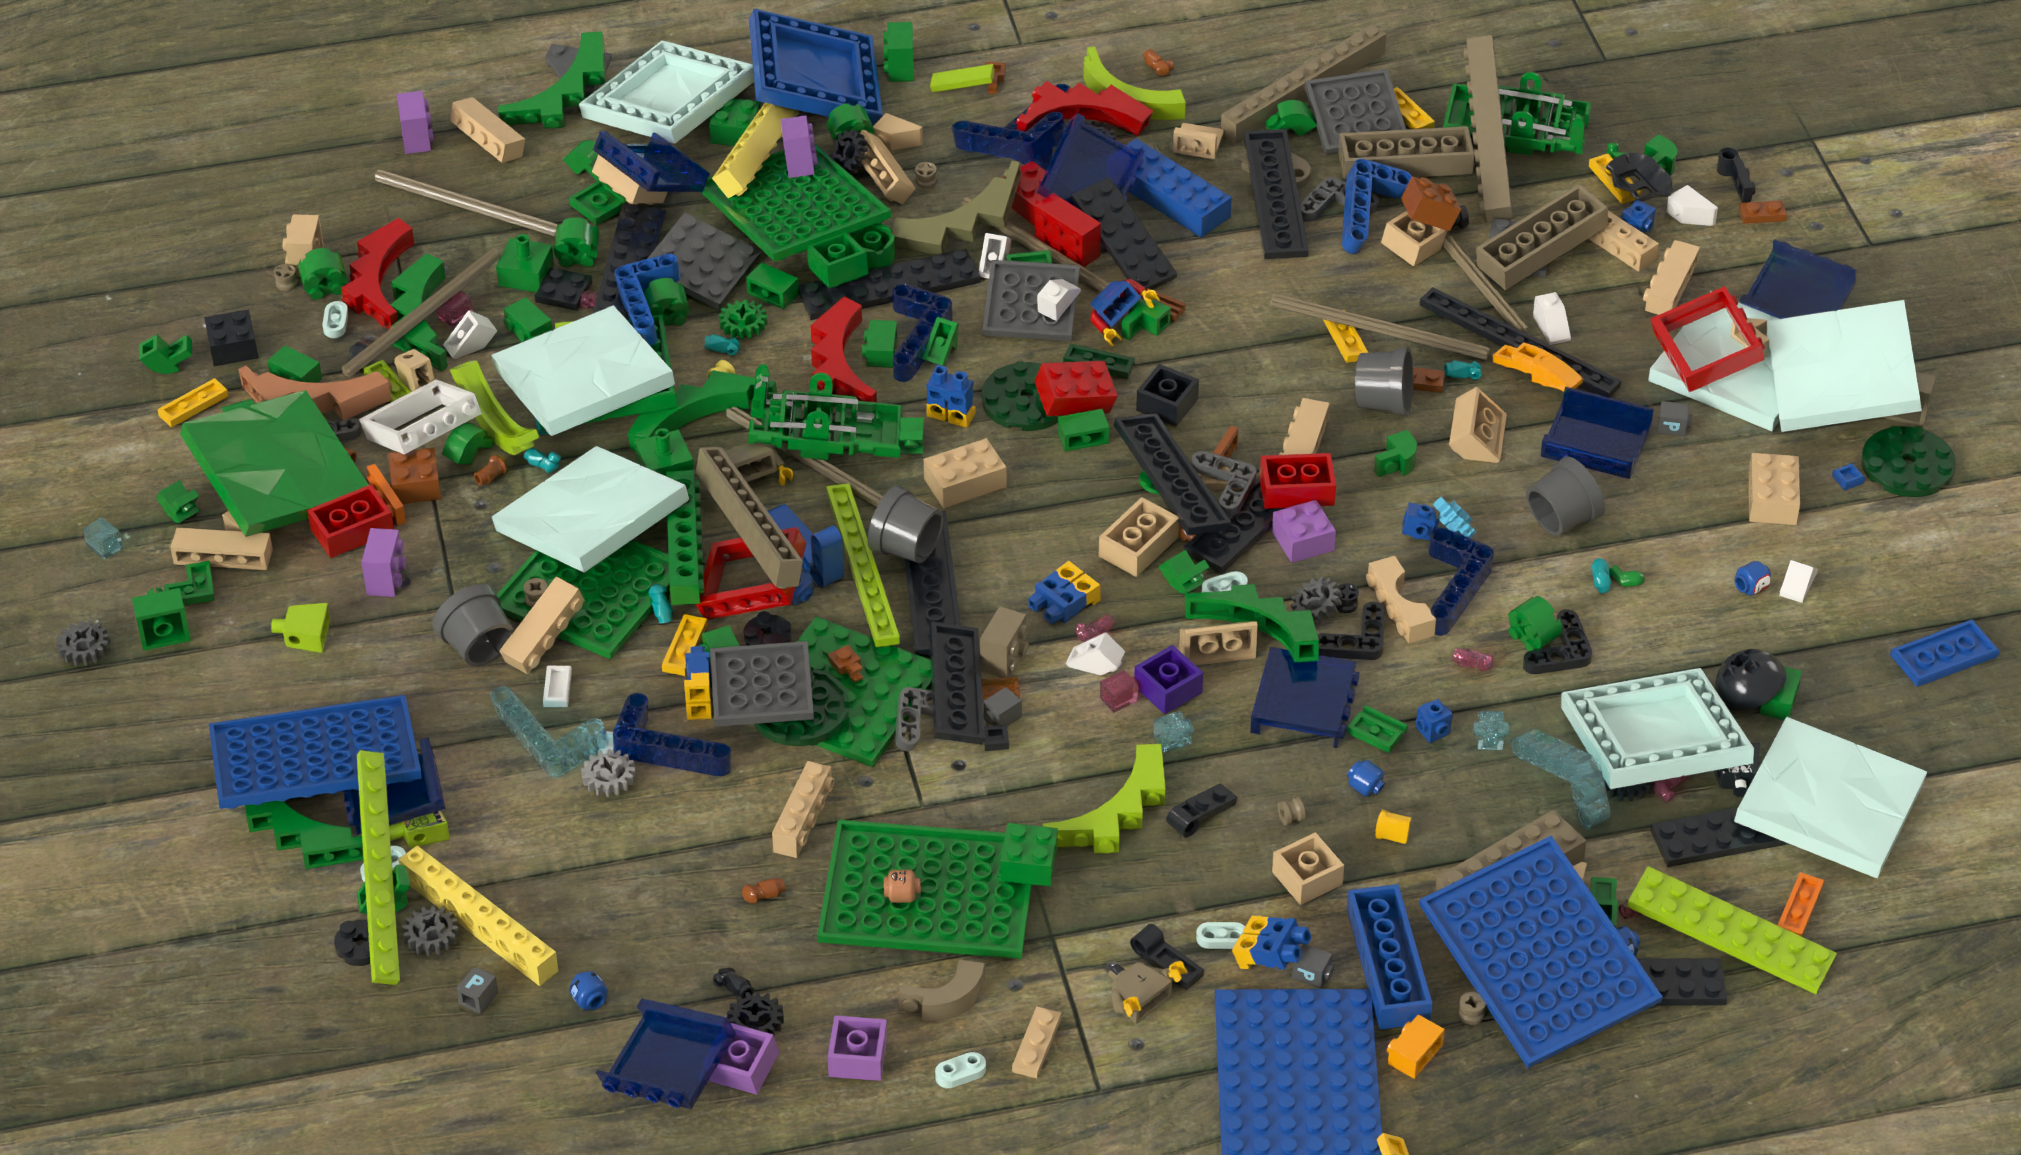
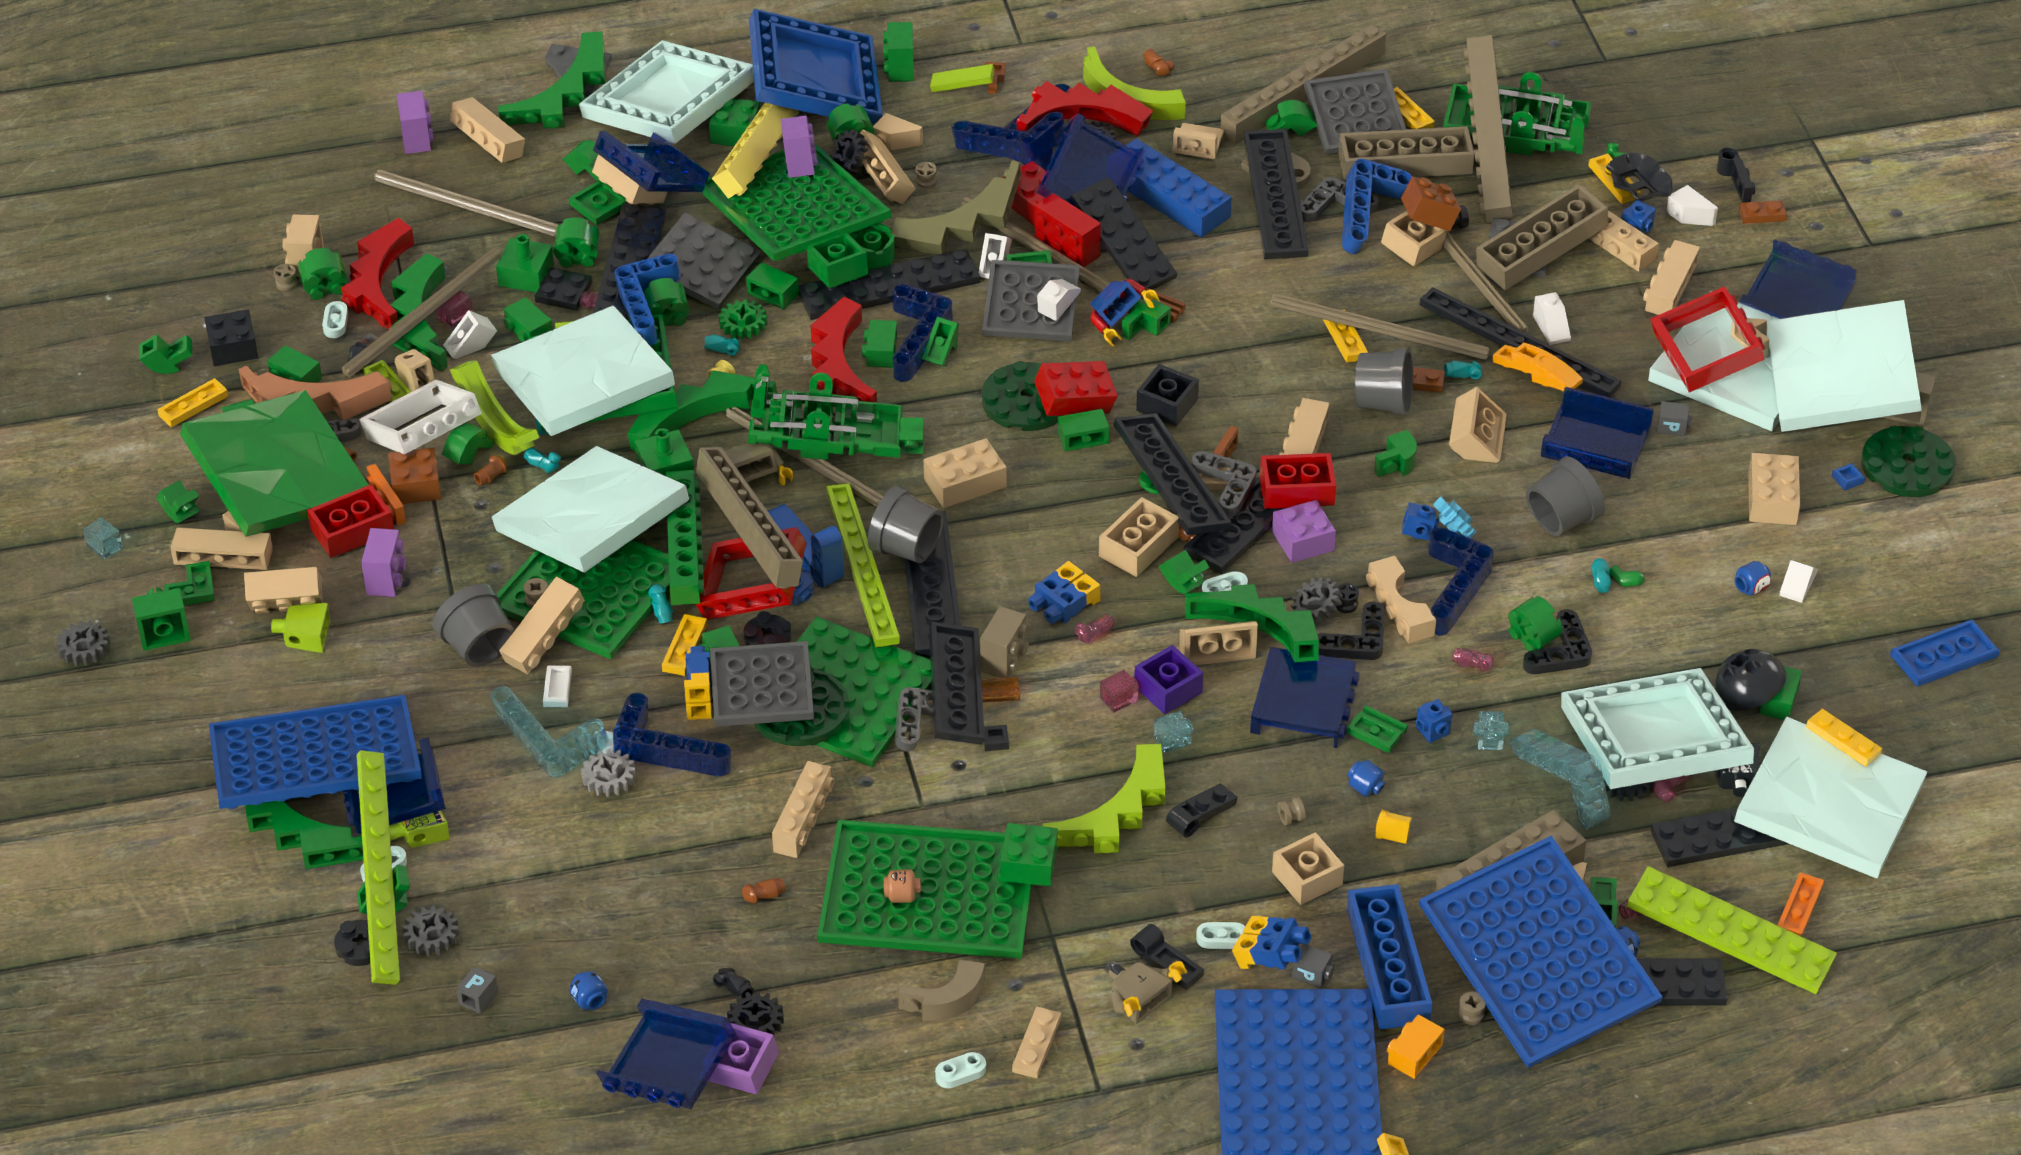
(282, 589): none -> tan brick
(480, 916): light yellow brick -> none
(846, 661): dark orange plate -> none
(857, 1048): medium lavender brick -> none
(952, 395): blue hips -> none
(1002, 708): dark grey brick -> none
(1096, 655): white slope -> none
(1117, 364): dark green plate -> none
(1663, 152): green brick -> none
(1844, 737): none -> yellow plate

